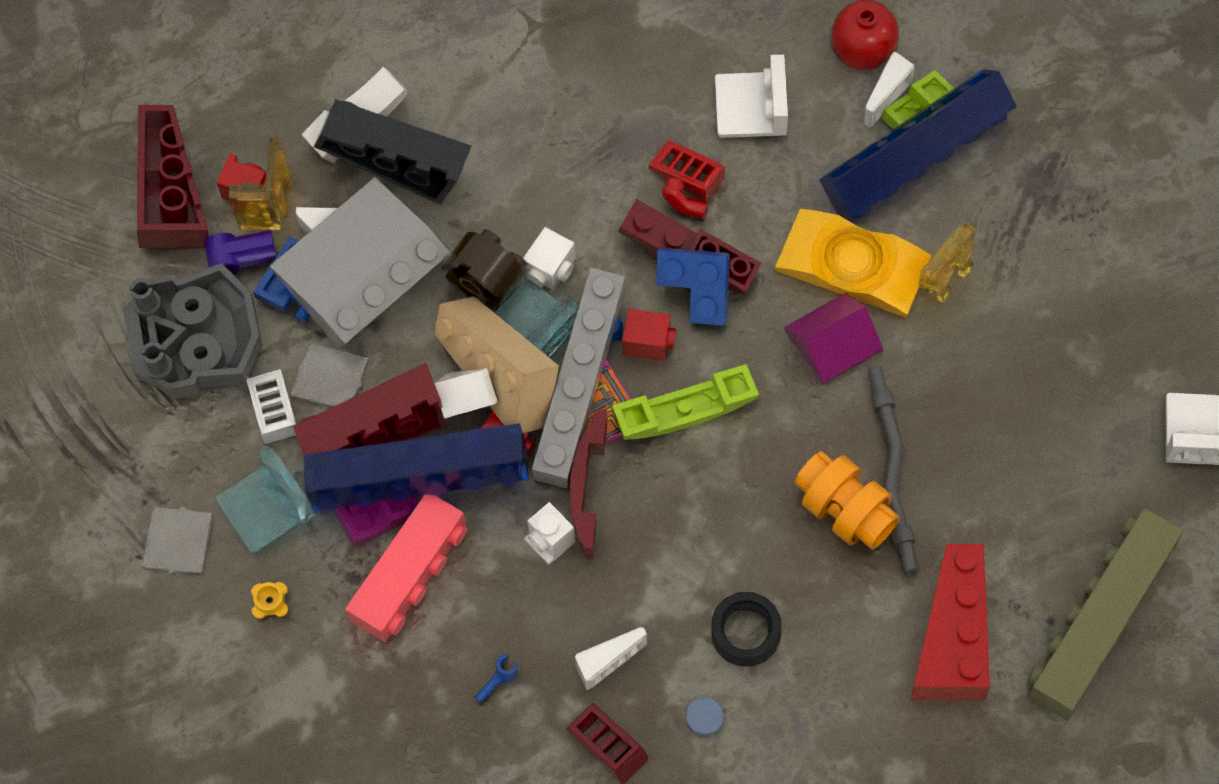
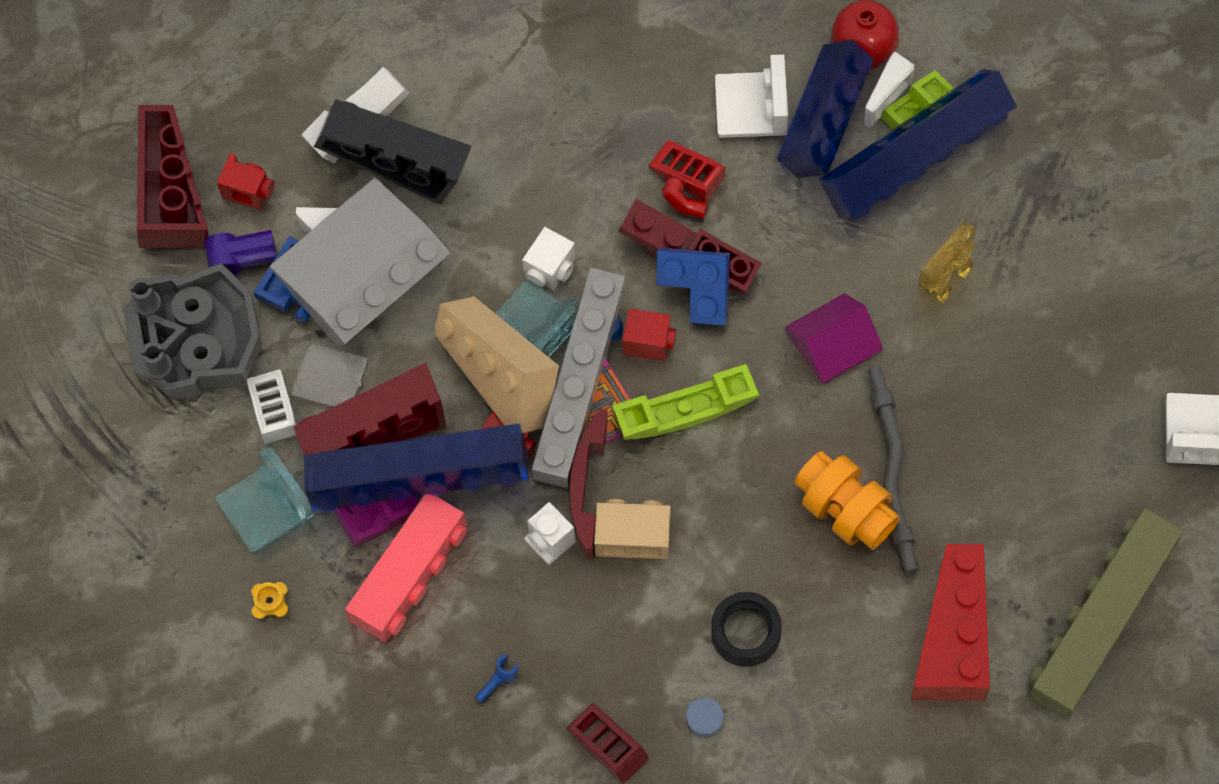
(177, 541): clear piece -> none
(260, 205): clear yellow bracket -> none
(465, 391): white slope -> none
(484, 268): dark brown brick -> none
(606, 657): white slope -> none
(632, 529): none -> tan brick
(825, 109): none -> clear blue brick
(853, 261): yellow slope -> none

